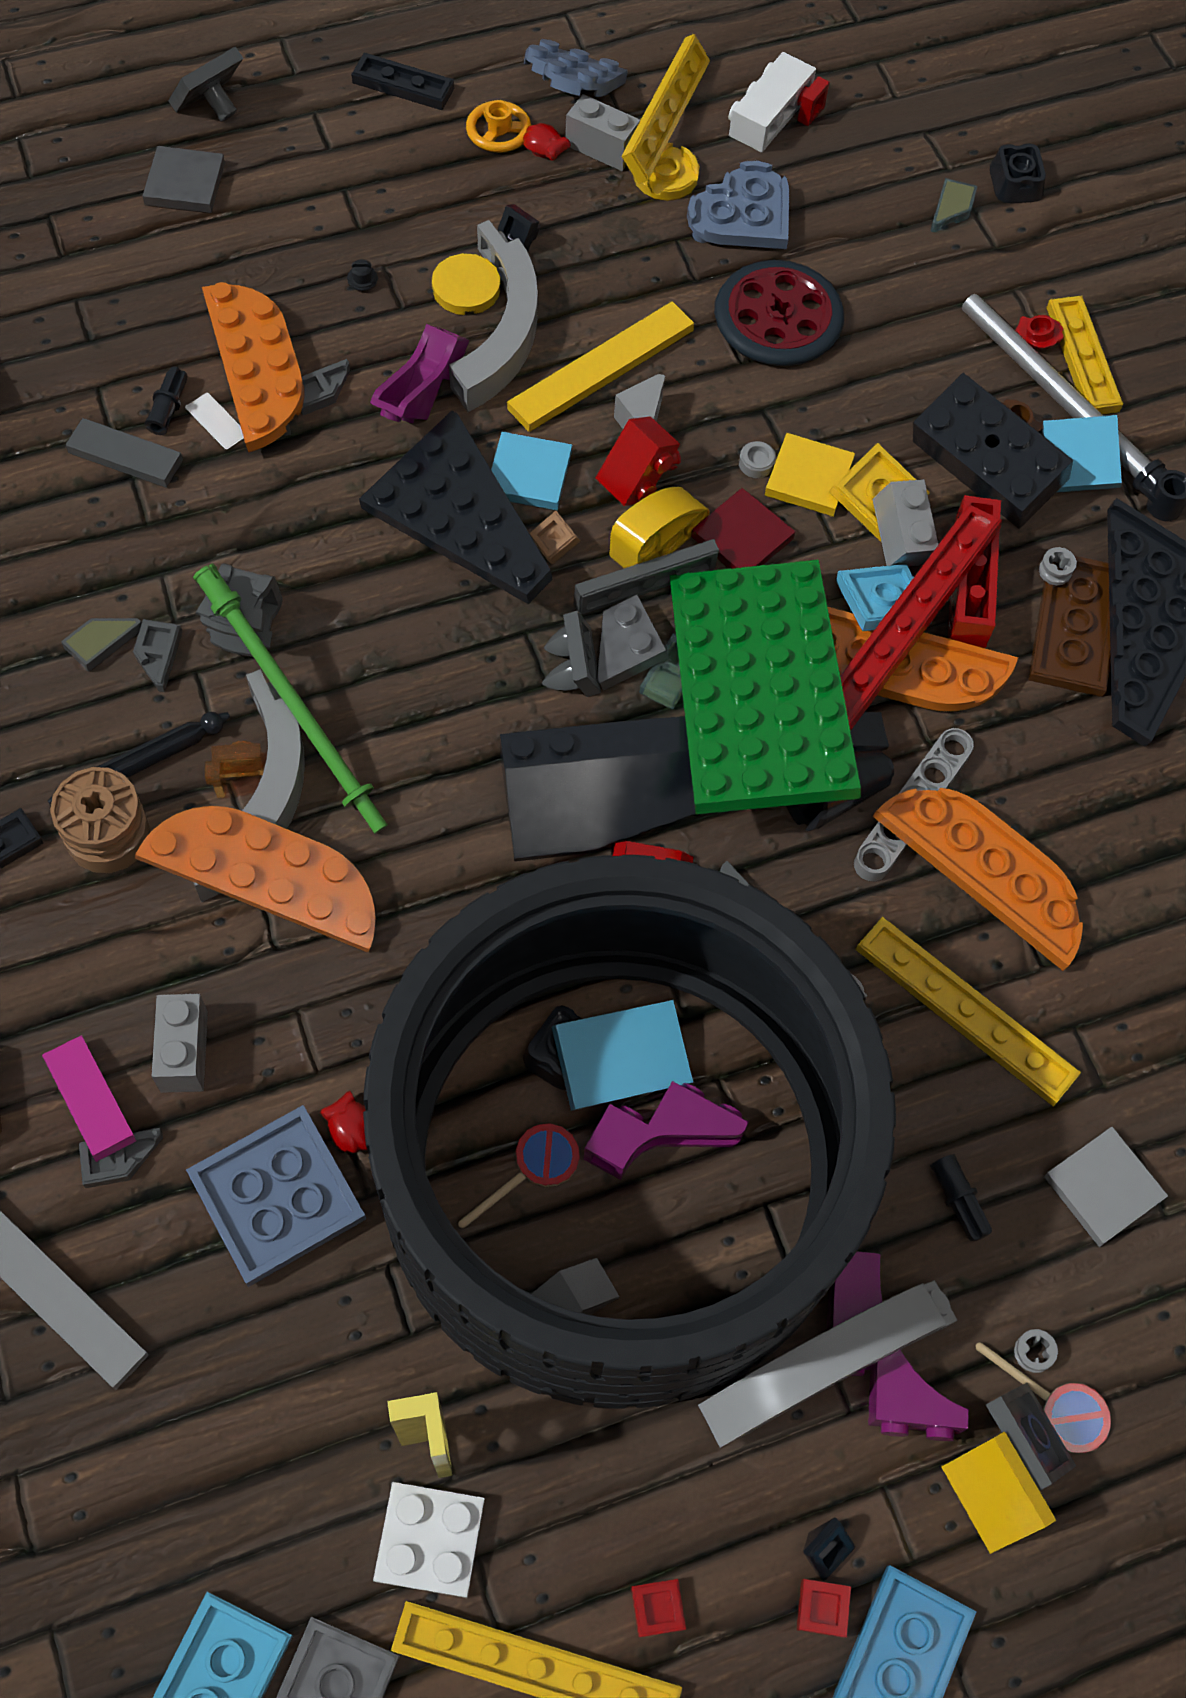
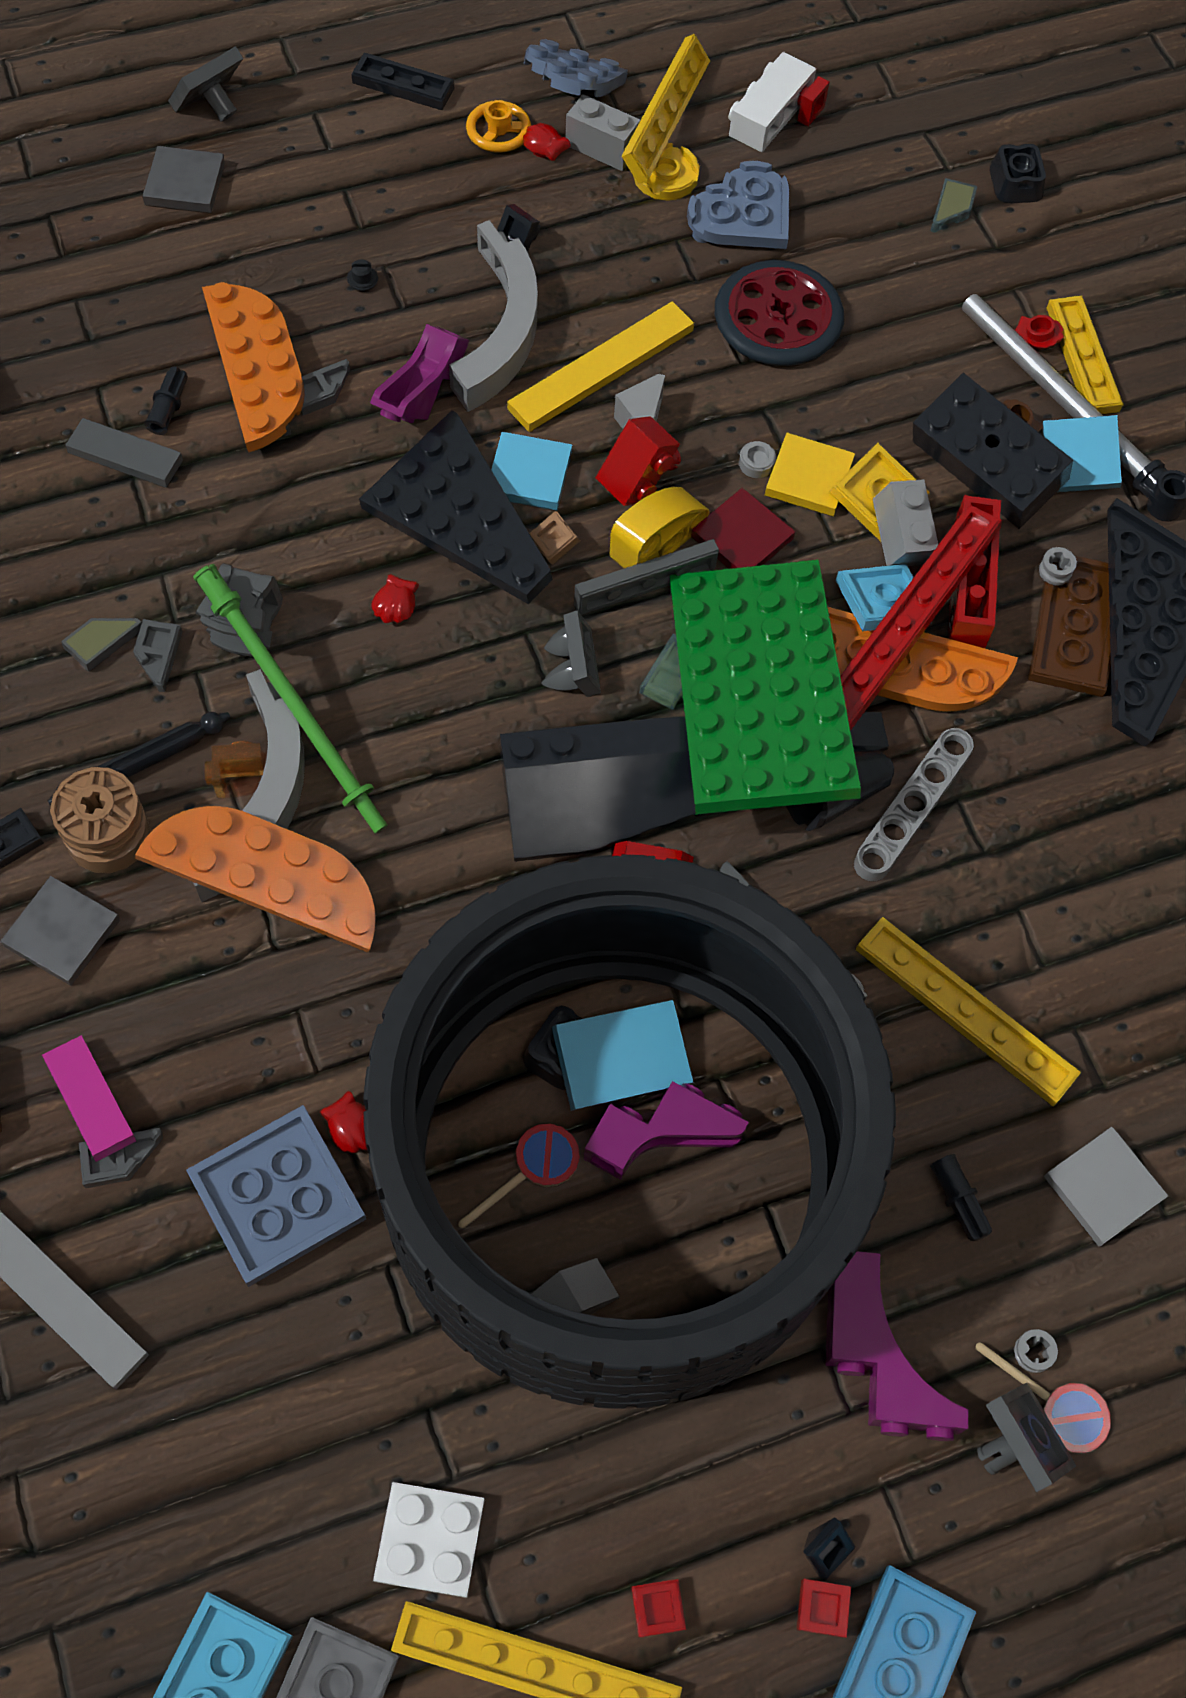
(60, 930): none -> flat silver tile
(179, 1043): light grey brick -> none
(216, 420): white sticker -> none
(395, 600): none -> red animal
(422, 1420): light yellow fence -> none
(466, 284): yellow tile -> none
(627, 643): flat silver wing -> none
(826, 1361): light grey arch -> none
(991, 866): orange plate -> none
(998, 1493): yellow tile -> none

